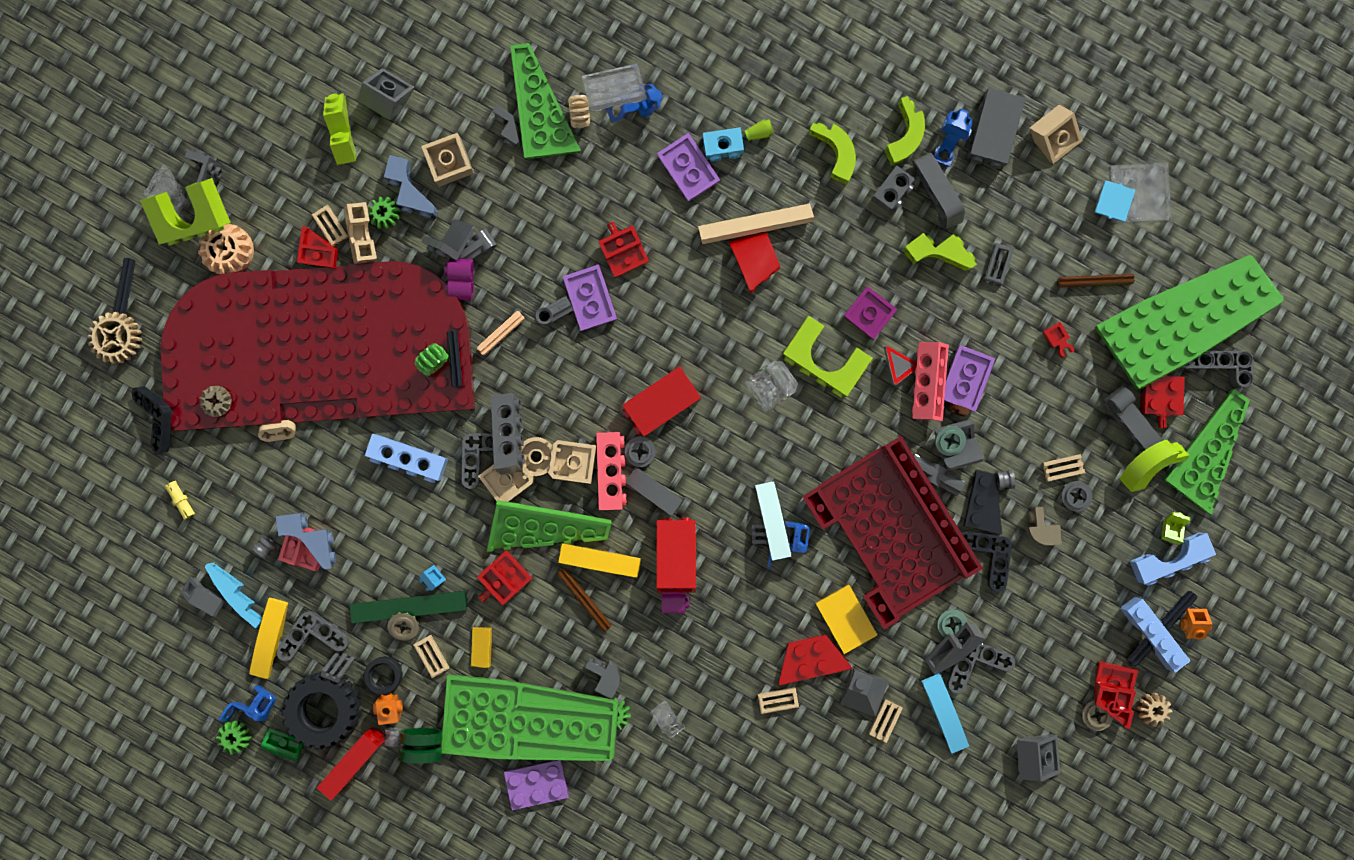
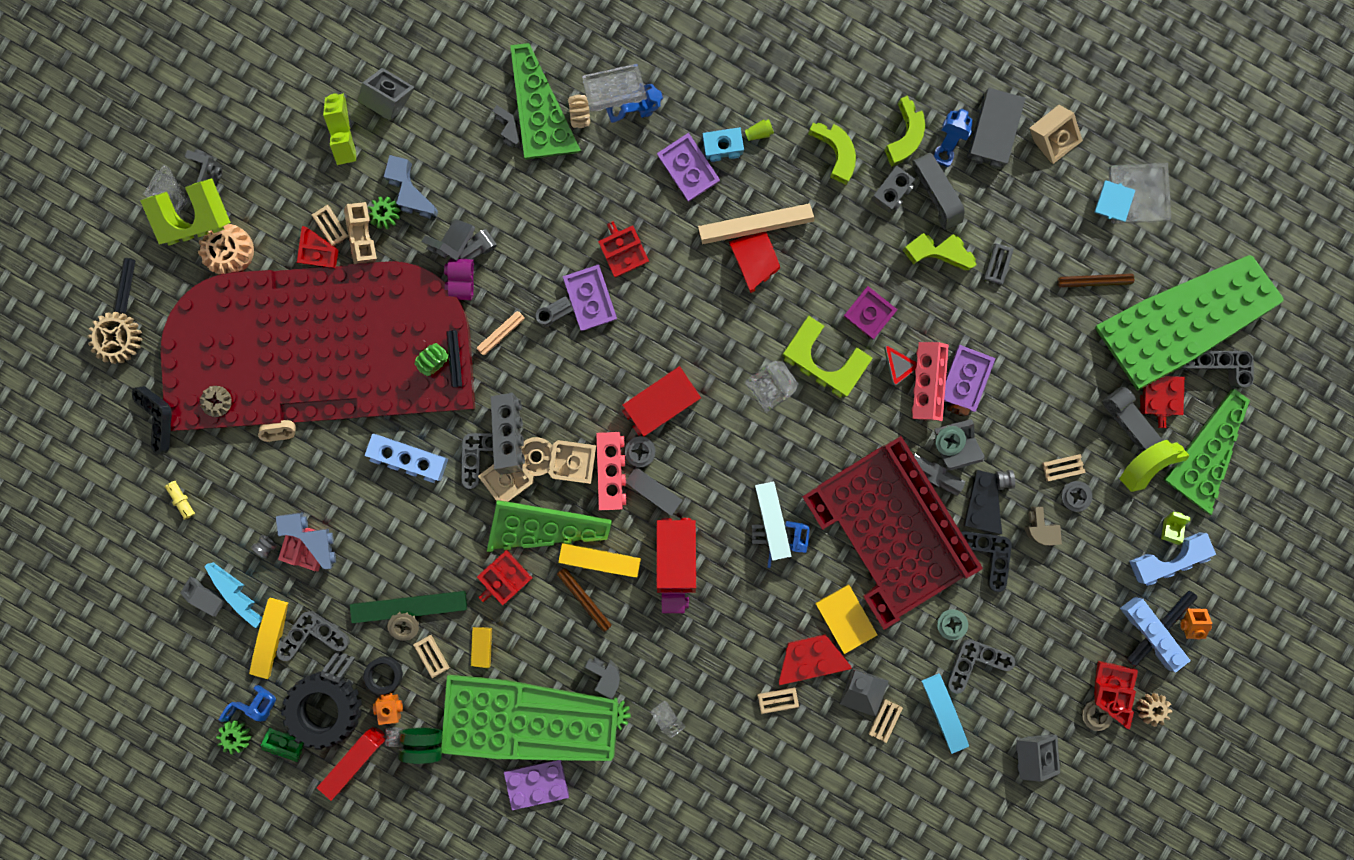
(432, 578): dark azure tile -> none
(447, 159): tan brick -> none
(955, 648): dark grey slope -> none
(1057, 336): red plate -> none

